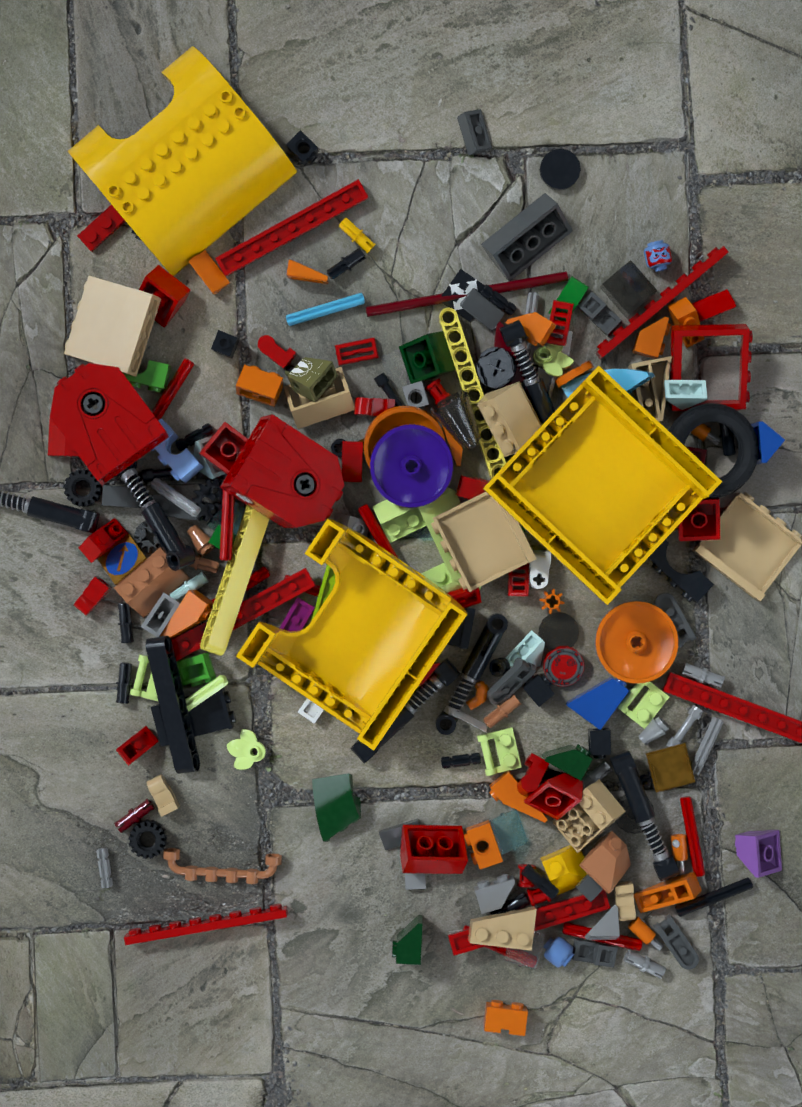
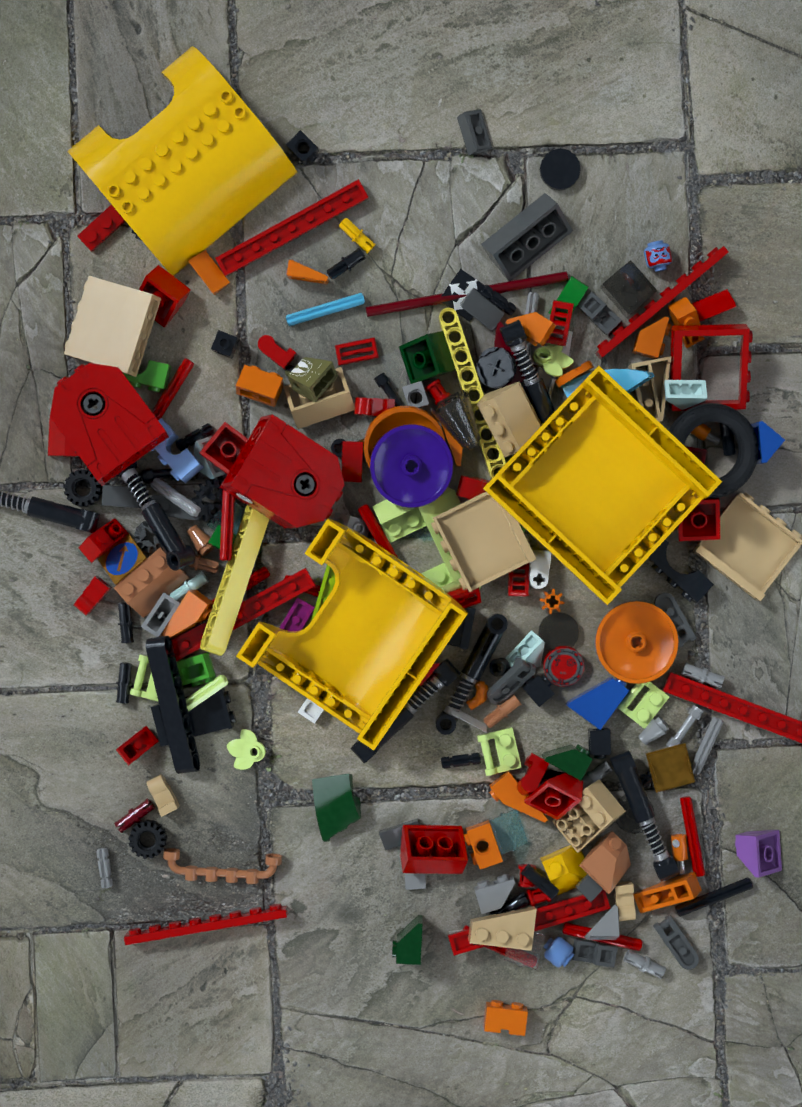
(644, 933): orange piece -> none

